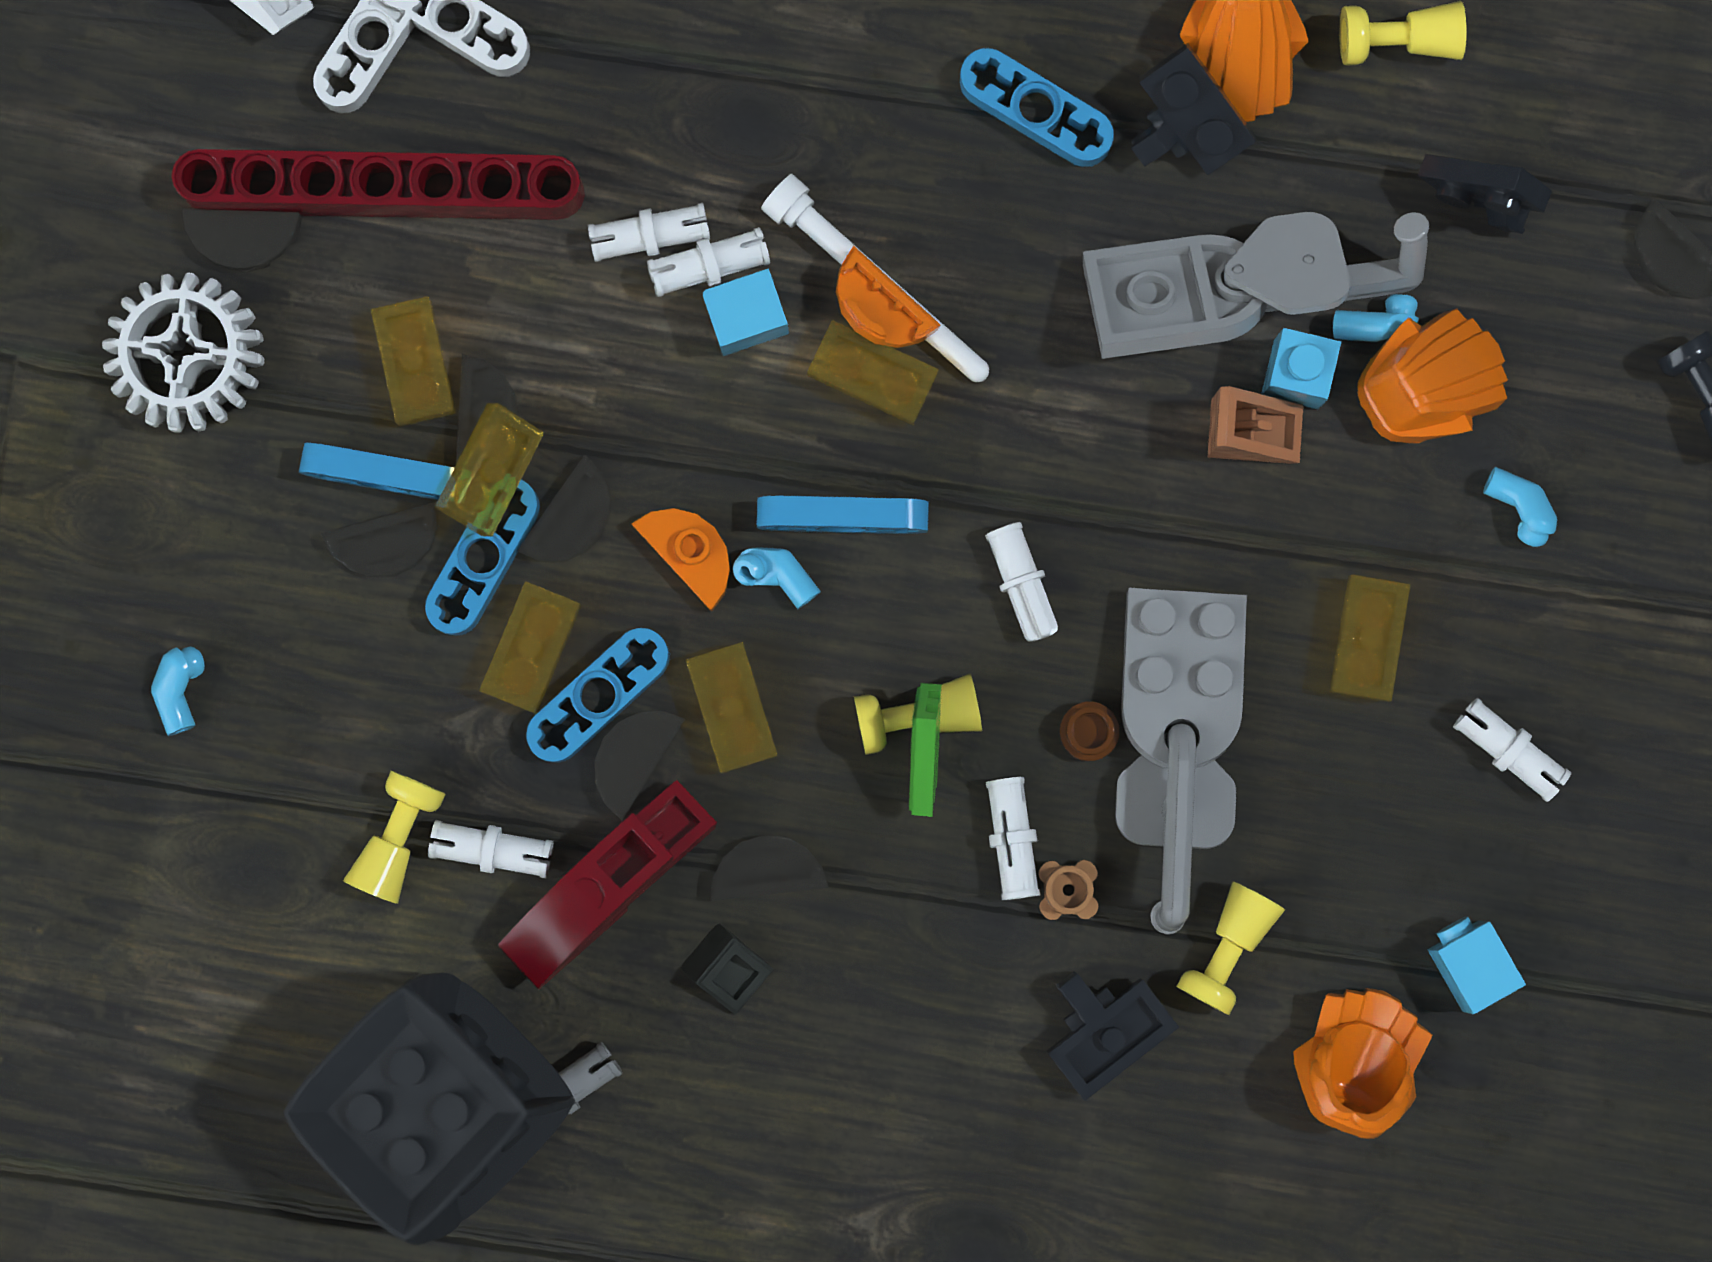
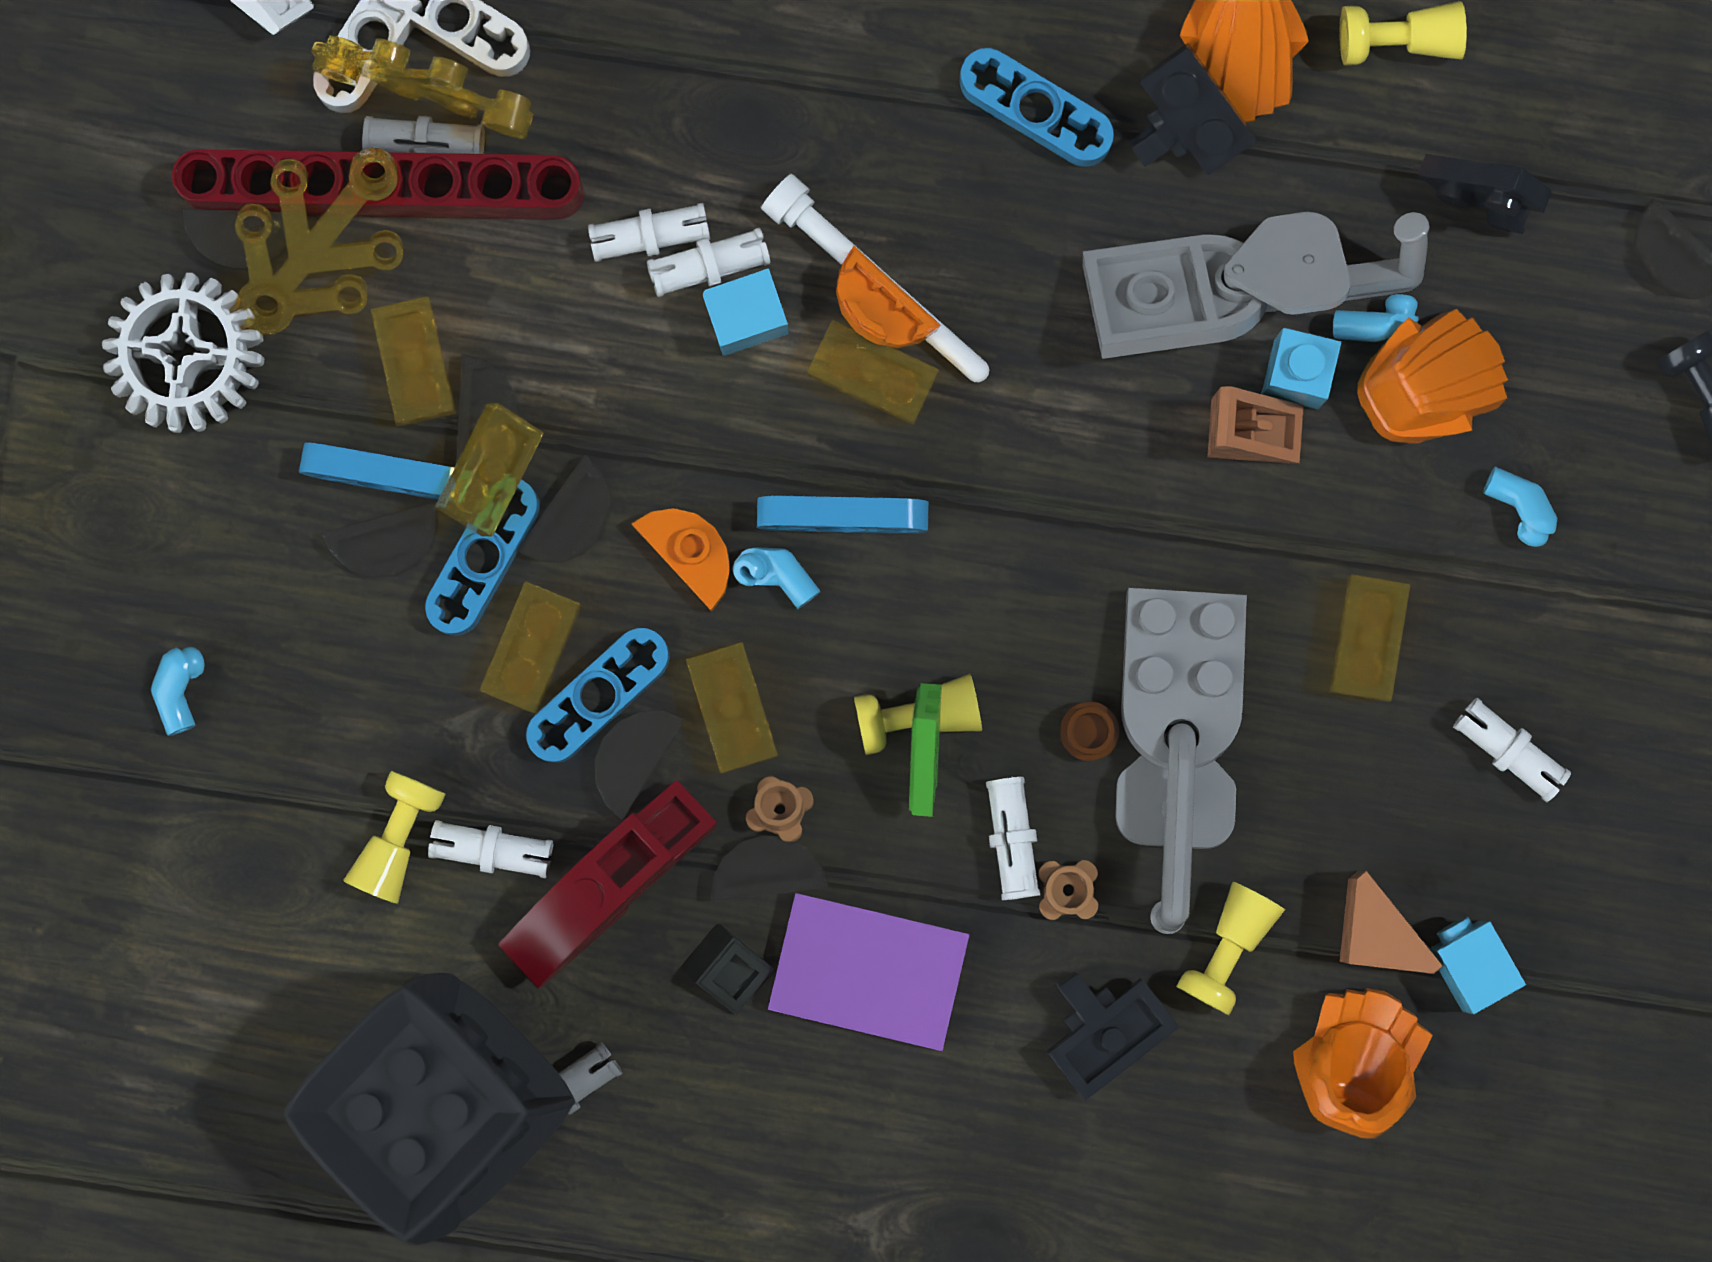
(312, 249): none -> clear yellow plant
(422, 136): none -> light grey pin
(442, 83): none -> clear yellow plant
(773, 793): none -> medium nougat plate
(868, 972): none -> medium lavender tile
(1022, 582): white axle -> none
(1378, 933): none -> nougat slope

